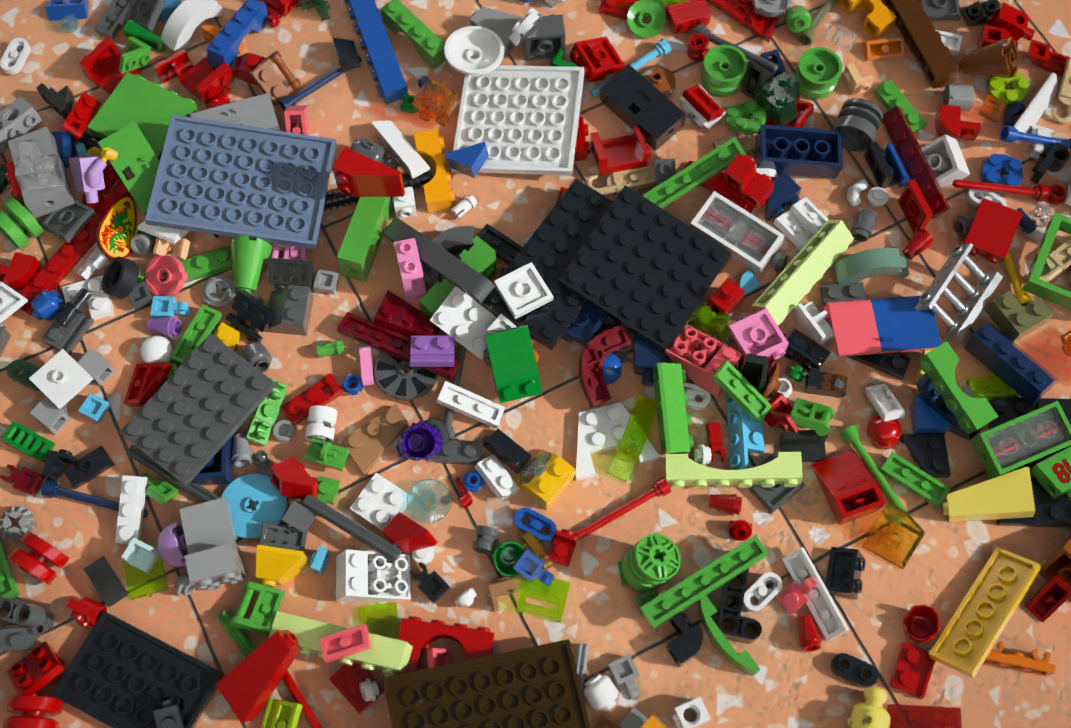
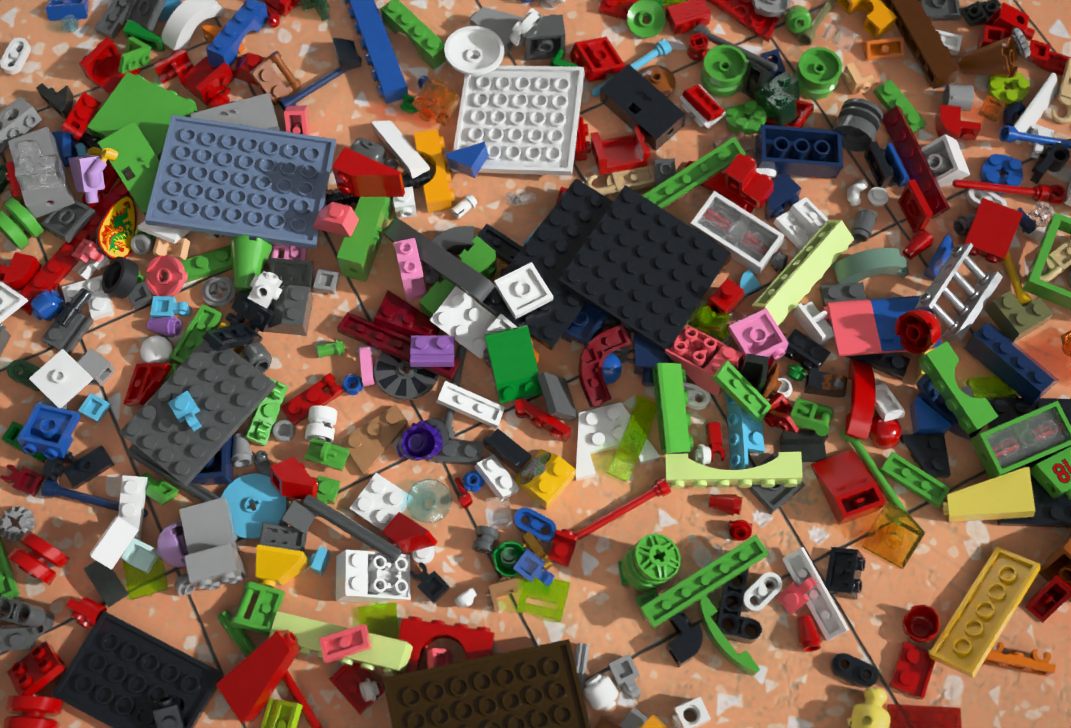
(48, 431): none -> blue plate
(87, 251): none -> coral plate
(113, 542): none -> white panel
(185, 409): none -> medium azure plate
(230, 336): none -> black plate
(265, 288): none -> white brick
(337, 219): none -> coral slope
(516, 200): none -> clear arm
(542, 420): none -> red plate
(557, 396): none -> dark grey tile
(862, 400): none -> red slope
(918, 330): none -> red cylinder
(939, 257): none -> blue slope
(1021, 43): none -> light grey gear

